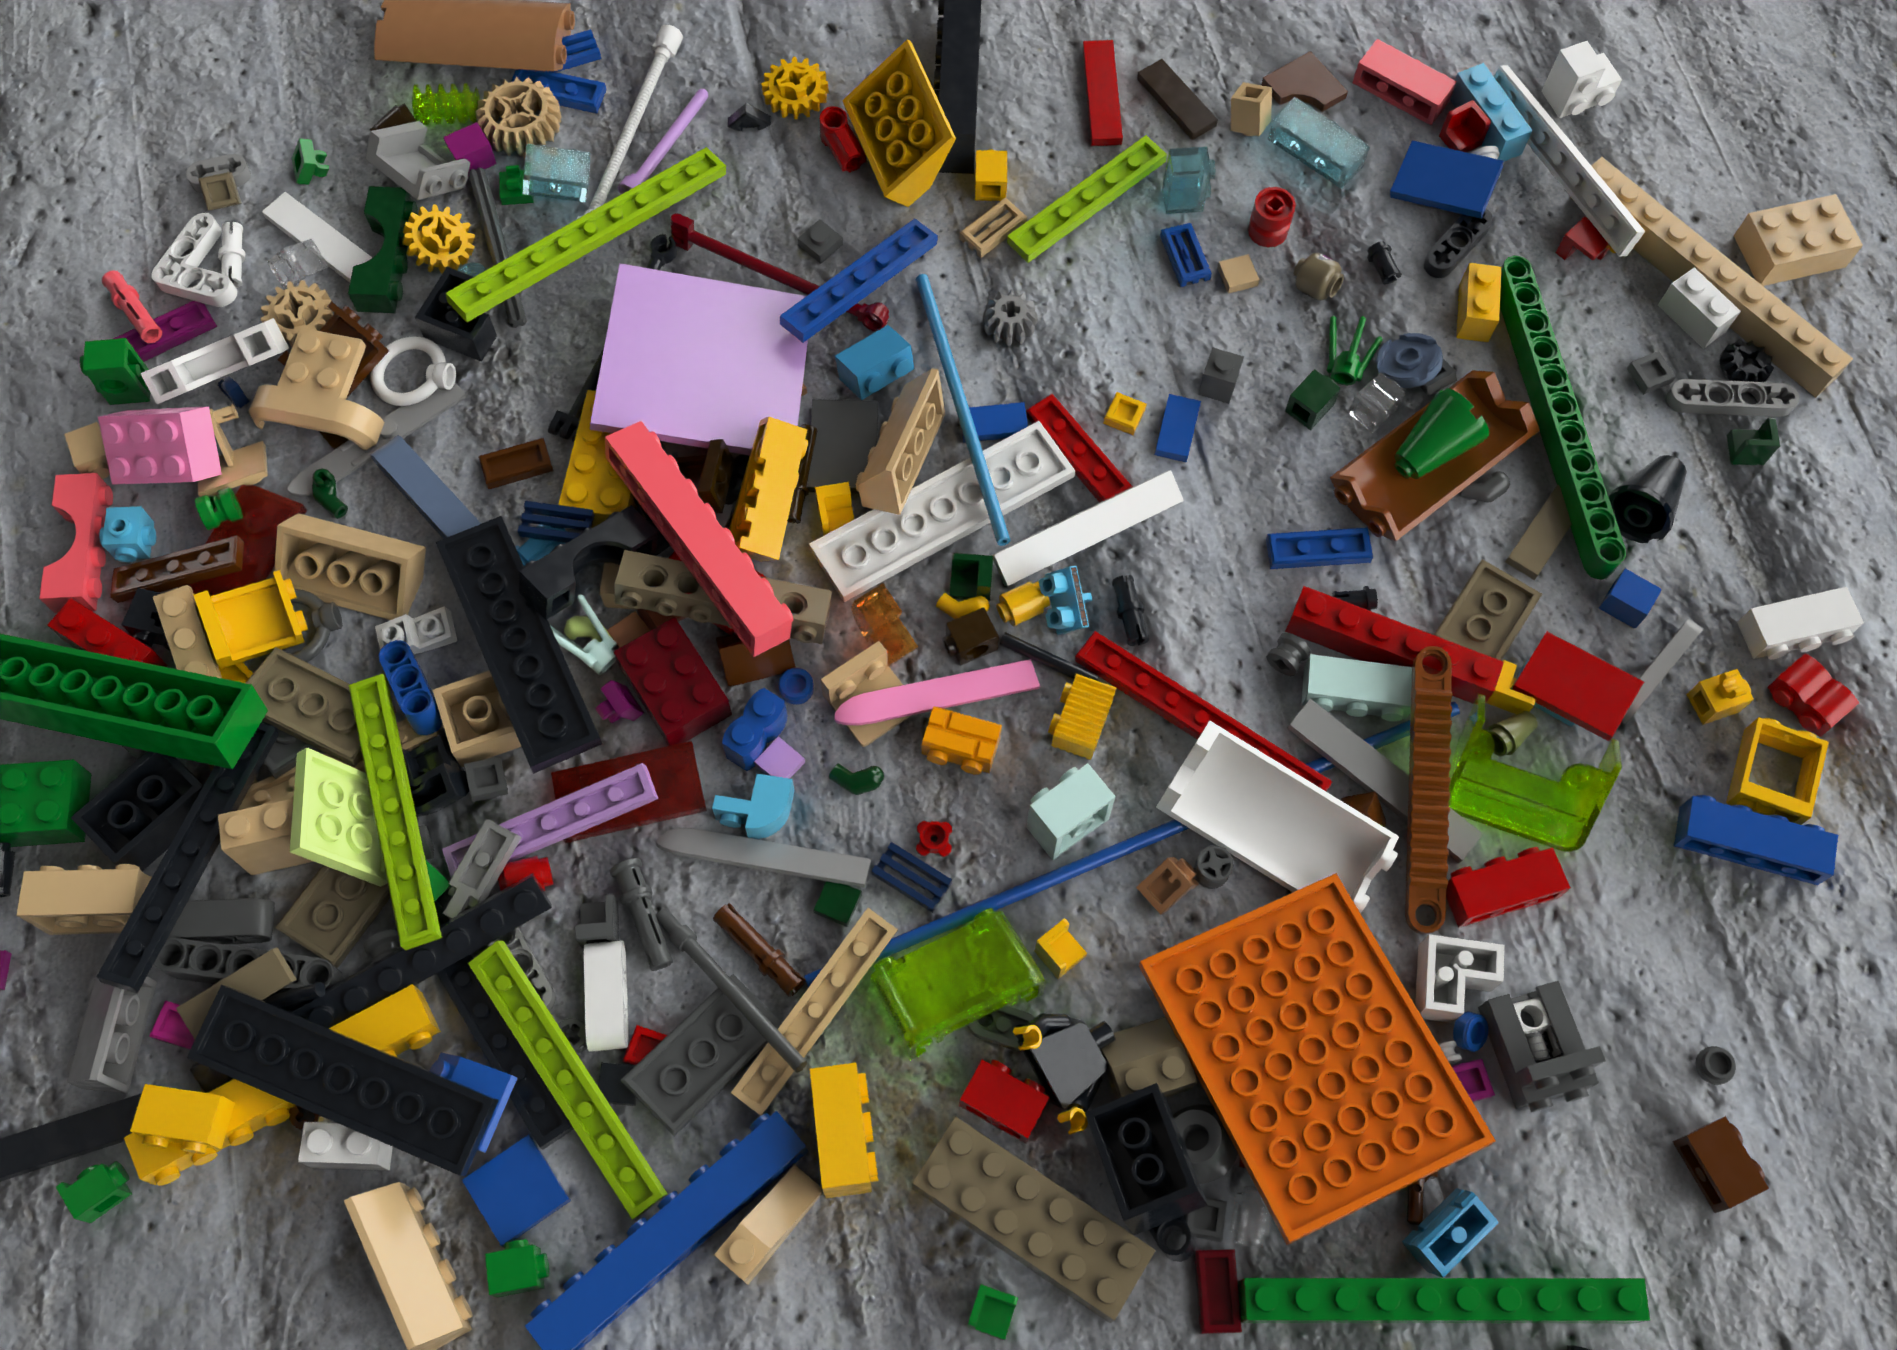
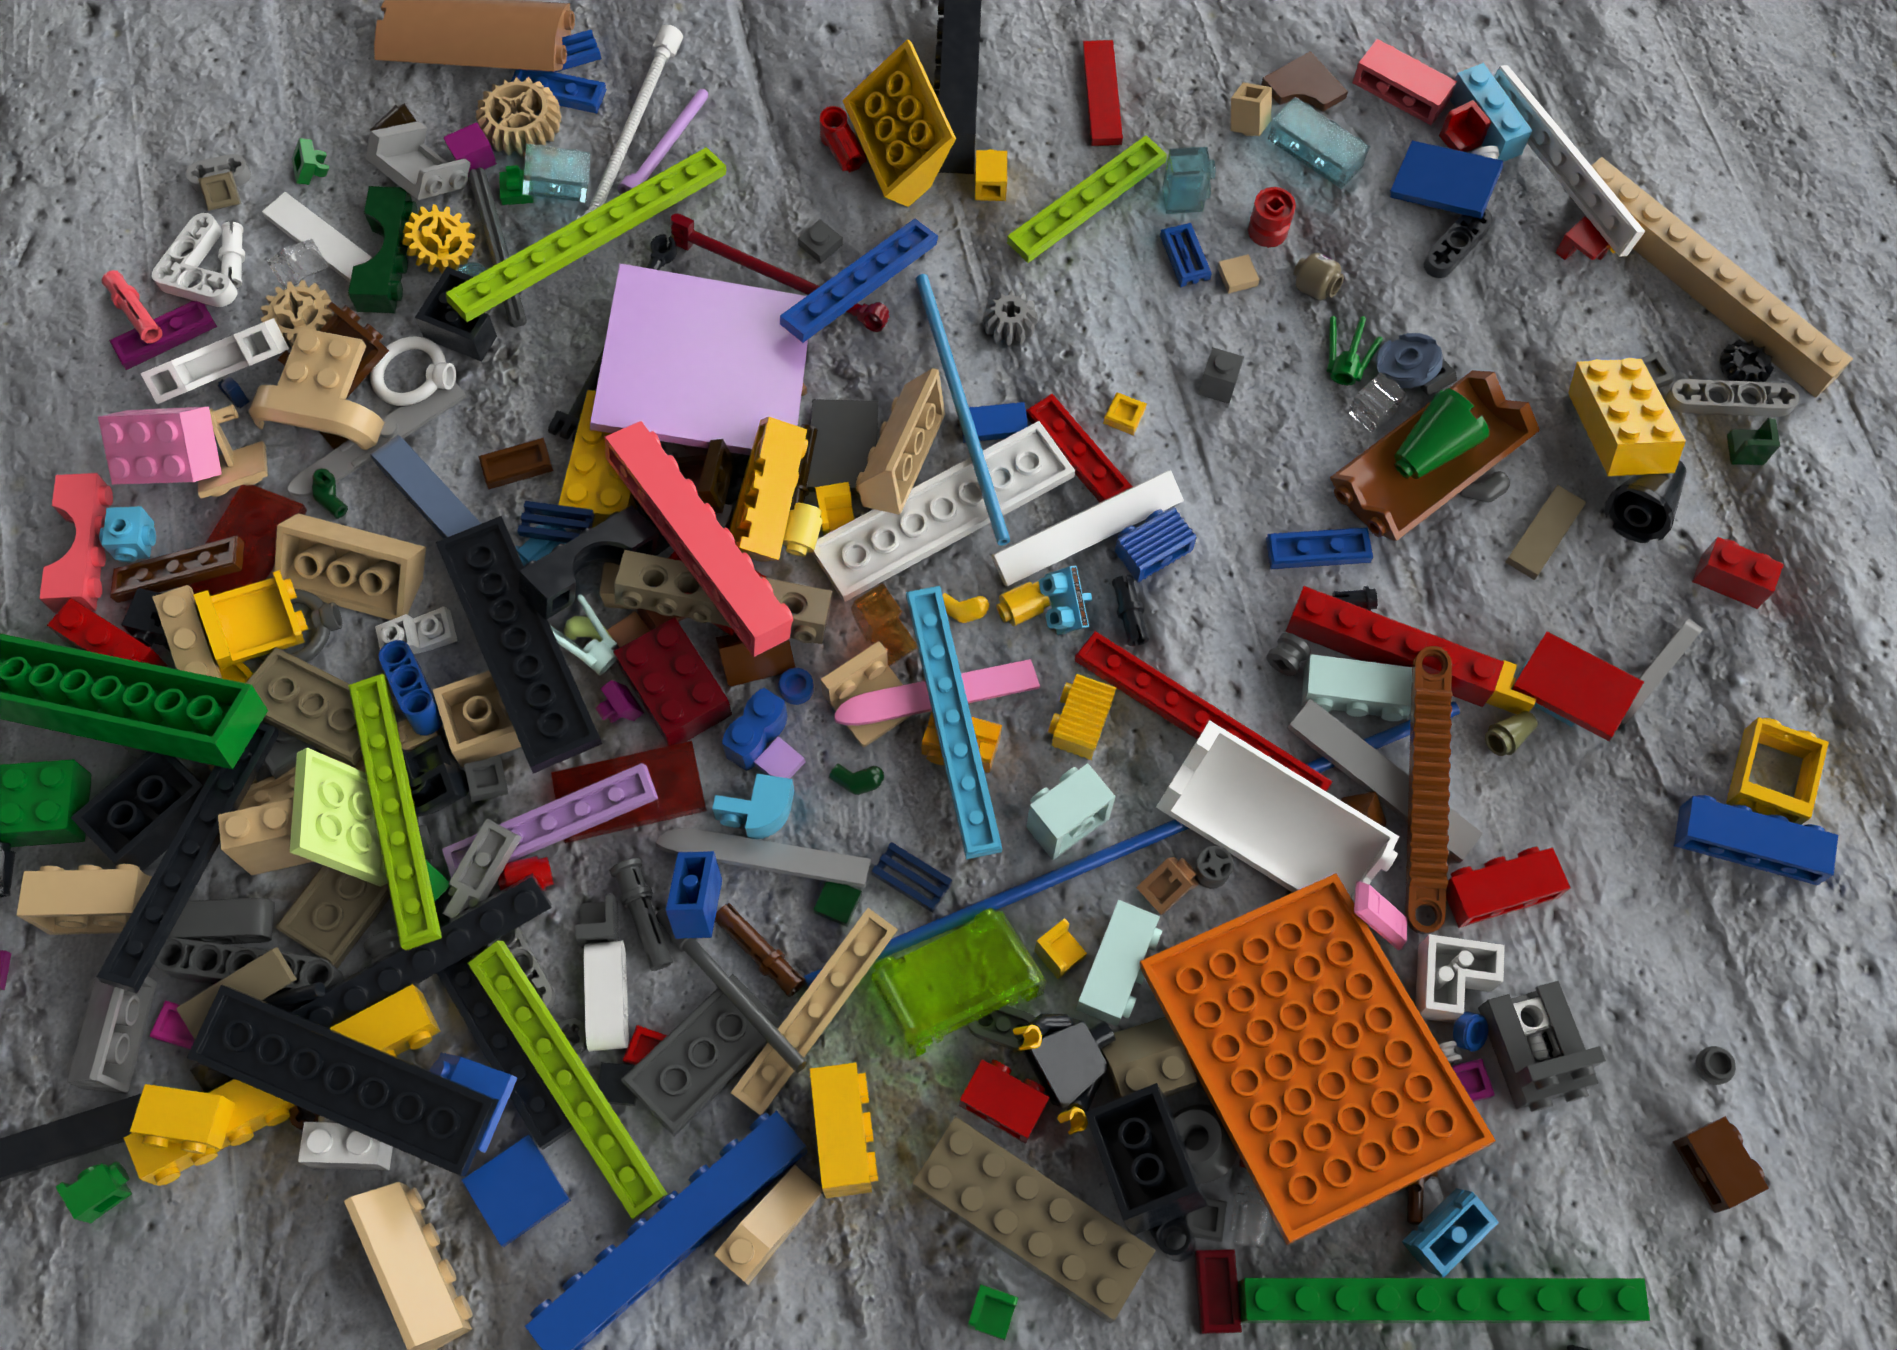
(88, 450): tan brick -> none
(115, 371): green brick -> none
(218, 508): green wheel -> none
(445, 105): clear neon green piece -> none
(516, 1269): green brick -> none
(694, 895): none -> blue brick
(748, 117): black tile -> none
(795, 88): yellow gear -> none
(802, 529): none -> light yellow brick
(874, 362): dark azure brick -> none
(934, 828): red plate -> none
(953, 723): none -> medium azure tile
(971, 576): dark green panel -> none
(971, 636): dark brown brick -> none
(996, 231): tan tile -> none
(1045, 657): black bar -> none
(1118, 964): none -> light aqua brick
(1154, 543): none -> blue brick
(1177, 99): dark brown tile -> none
(1177, 428): blue tile -> none
(1312, 399): dark green brick -> none
(1380, 915): none -> bright pink tile
(1383, 261): black pin -> none
(1478, 302): yellow brick -> none
(1489, 611): dark tan tile -> none
(1524, 802): clear neon green windscreen -> none
(1560, 420): green beam -> none
(1580, 80): white brick -> none
(1626, 417): none -> yellow brick
(1630, 598): blue panel -> none
(1698, 308): white brick -> none
(1720, 696): yellow brick -> none
(1738, 572): none -> red brick
(1797, 240): tan brick -> none
(1800, 623): white brick -> none
(1812, 695): red brick -> none

